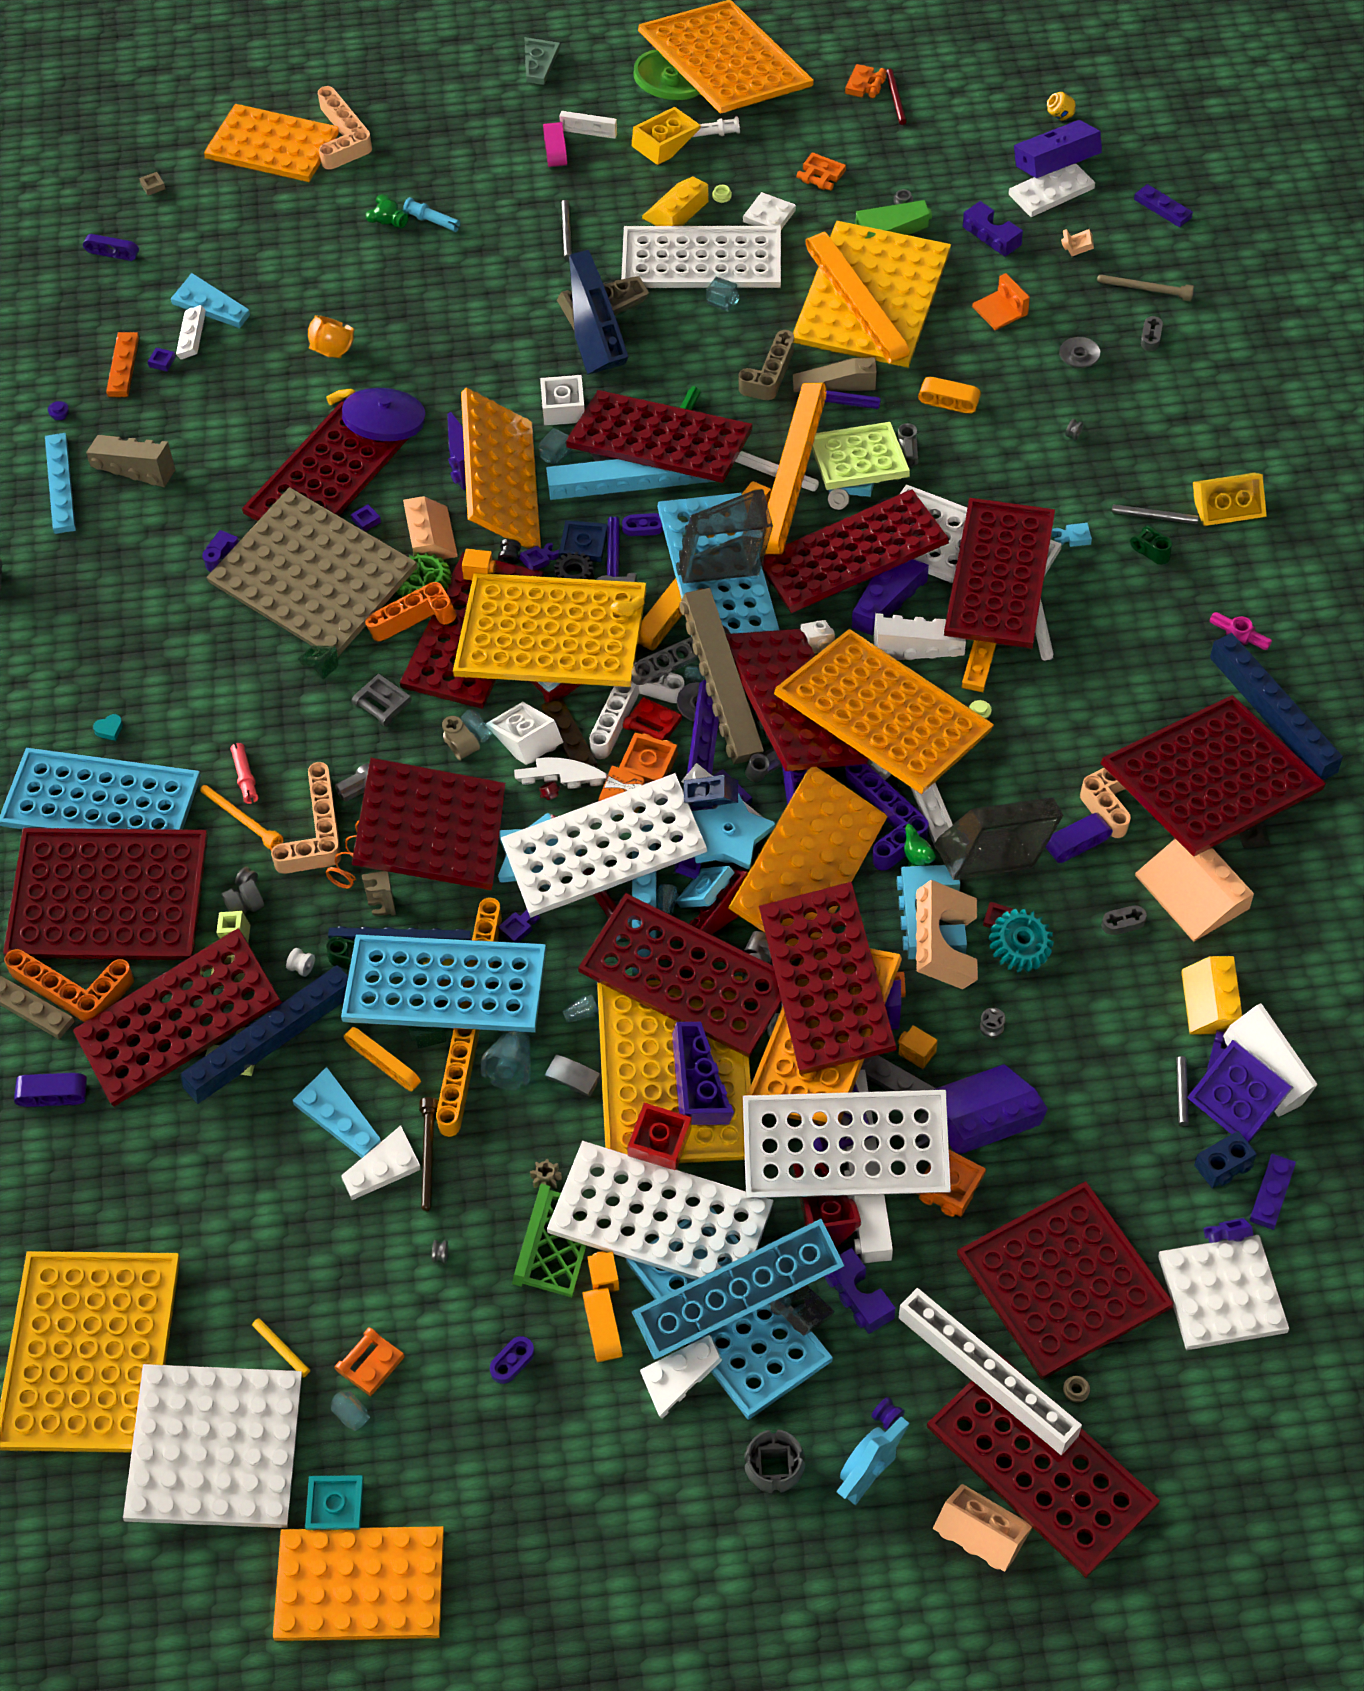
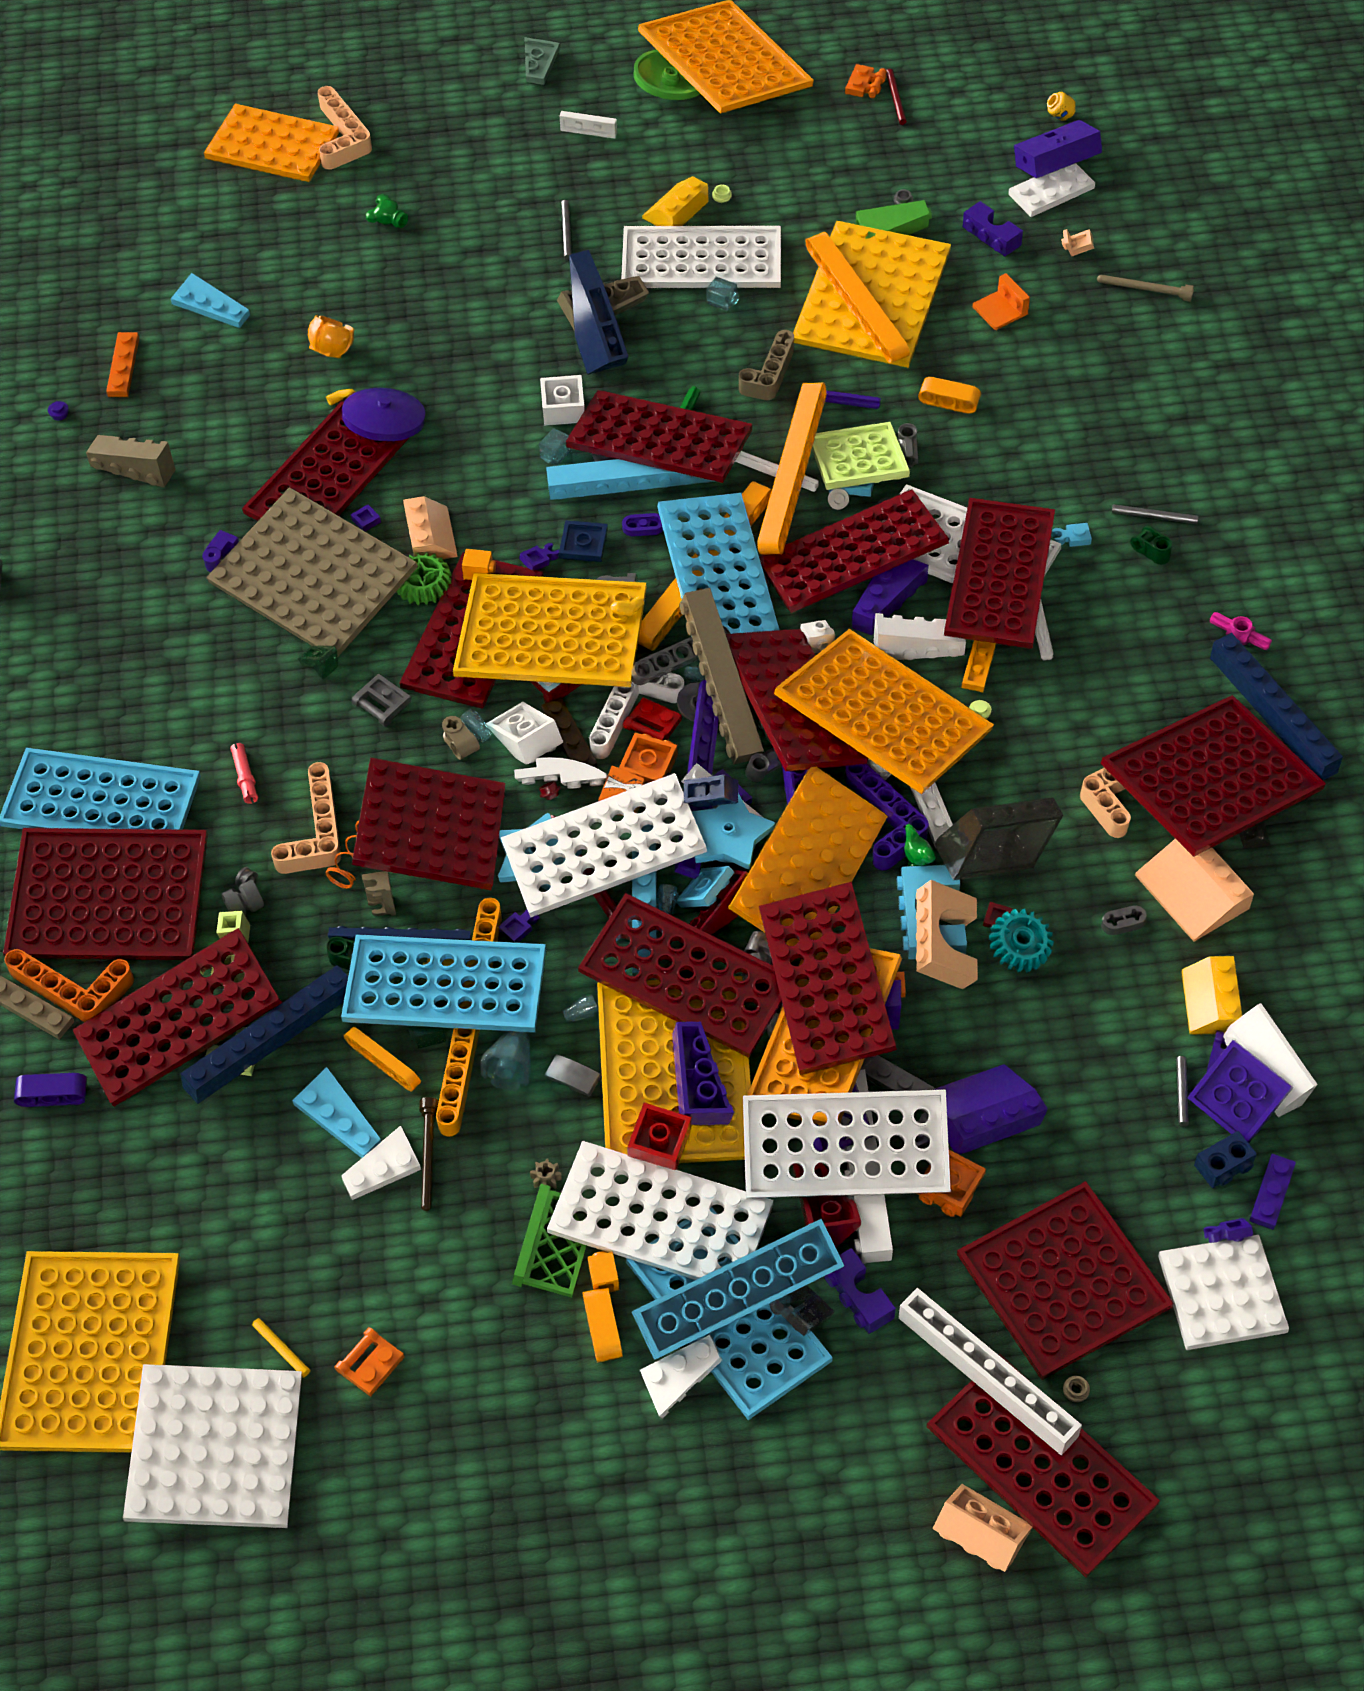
(60, 483): medium azure plate -> none
(109, 727): teal tile -> none
(123, 249): dark purple beam -> none
(152, 183): dark tan plate -> none
(161, 359): dark purple plate -> none
(191, 332): white plate -> none
(269, 837): light orange piece -> none
(300, 962): white wheel -> none
(334, 1502): teal plate -> none
(349, 1410): clear light blue brick -> none
(353, 785): flat silver piece -> none
(359, 1584): light orange plate -> none
(411, 610): orange beam -> none
(423, 212): medium azure pin -> none
(440, 1251): flat silver bush -> none
(456, 450): dark purple slope -> none
(500, 470): light orange plate -> none
(509, 551): black wheel -> none
(511, 1360): dark purple plate -> none
(555, 144): dark pink beam -> none
(574, 562): black tyre -> none
(613, 547): dark purple axle -> none
(664, 135): yellow slope -> none
(720, 127): white pin -> none
(733, 558): clear smoke windscreen -> none
(769, 211): white plate -> none
(770, 1446): dark grey piece -> none
(823, 167): orange plate -> none
(846, 375): dark tan wedge -> none
(870, 1460): medium azure plate -> none
(887, 1413): dark purple wheel -> none
(917, 1046): light orange brick -> none
(995, 1017): flat silver wheel -> none
(1074, 429): flat silver bush -> none
(1078, 837): dark purple beam -> none
(1079, 352): flat silver dish -> none
(1151, 333): flat silver beam -> none
(1163, 205): dark purple plate -> none
(1230, 498): yellow slope -> none

